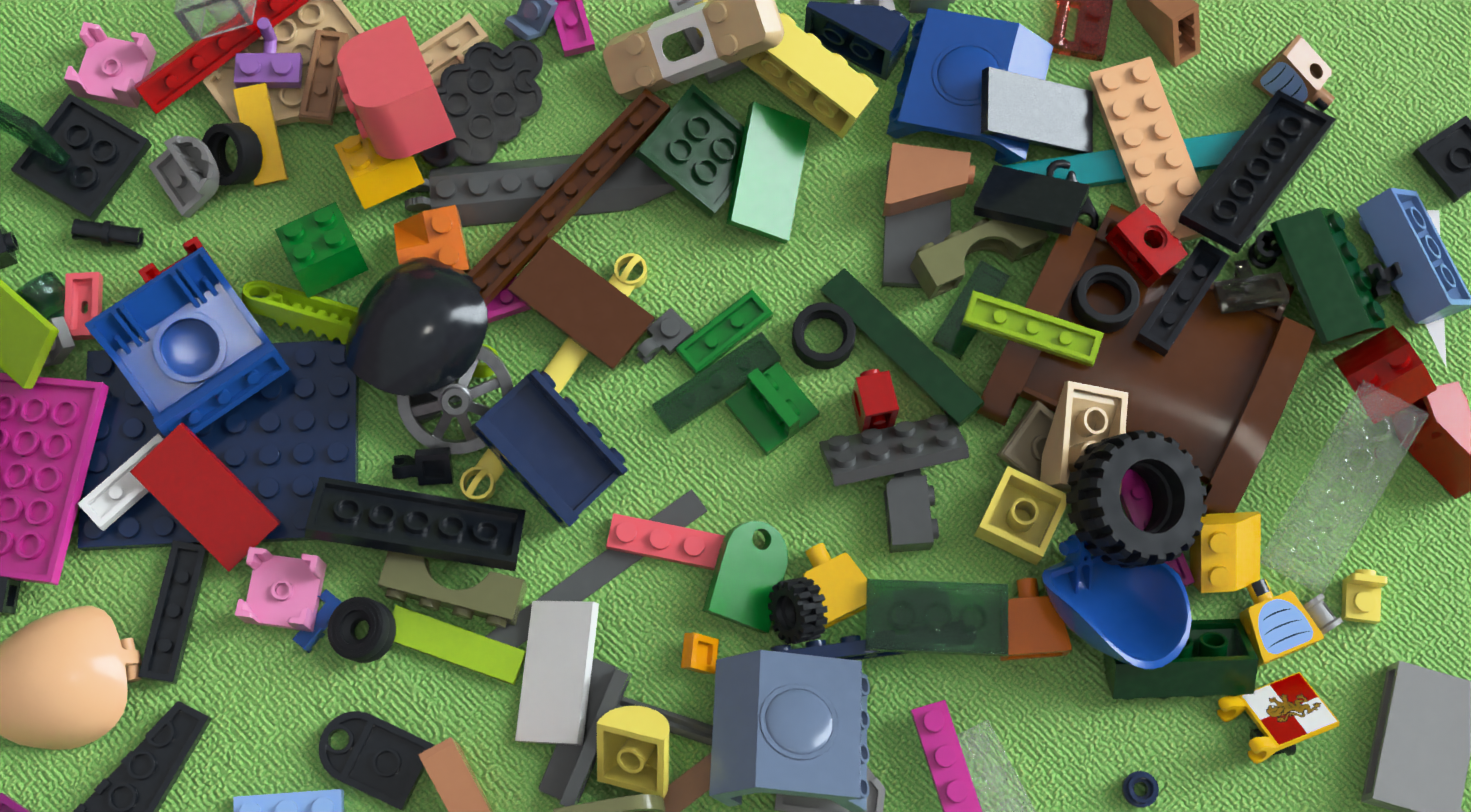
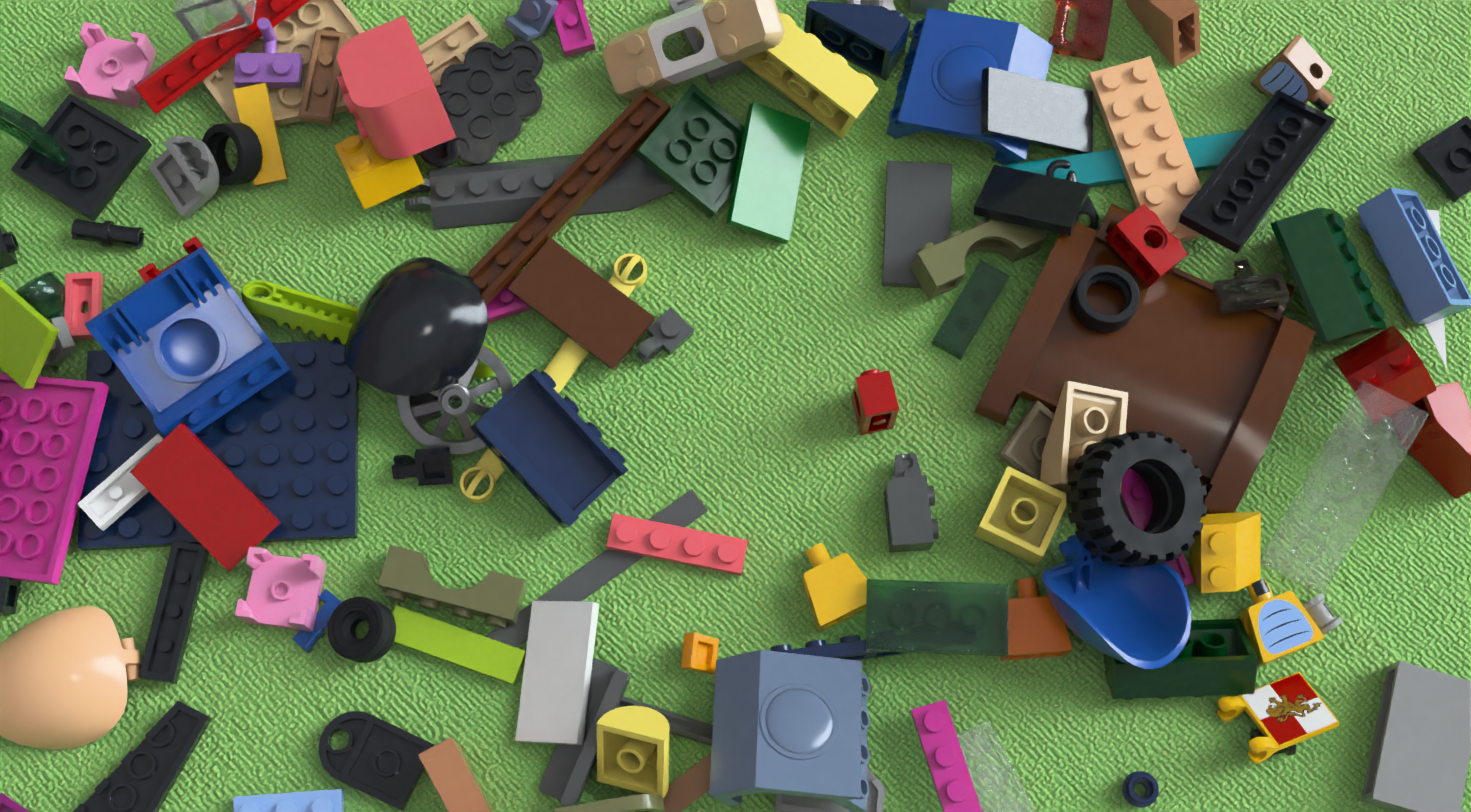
(321, 249): green brick -> none
(415, 523): black plate -> none
(433, 235): orange slope -> none
(715, 383): clear green tile -> none
(724, 332): green tile -> none
(746, 576): tile -> none
(771, 408): green bracket -> none
(797, 610): black tyre -> none
(823, 311): black tyre -> none
(893, 449): dark grey plate -> none
(903, 348): dark green tile -> none
(925, 177): nougat slope -> none
(1032, 328): lime tile -> none
(1182, 297): black plate -> none
(1257, 248): black bush -> none
(1362, 596): light yellow bracket -> none
(1382, 279): black plate -> none

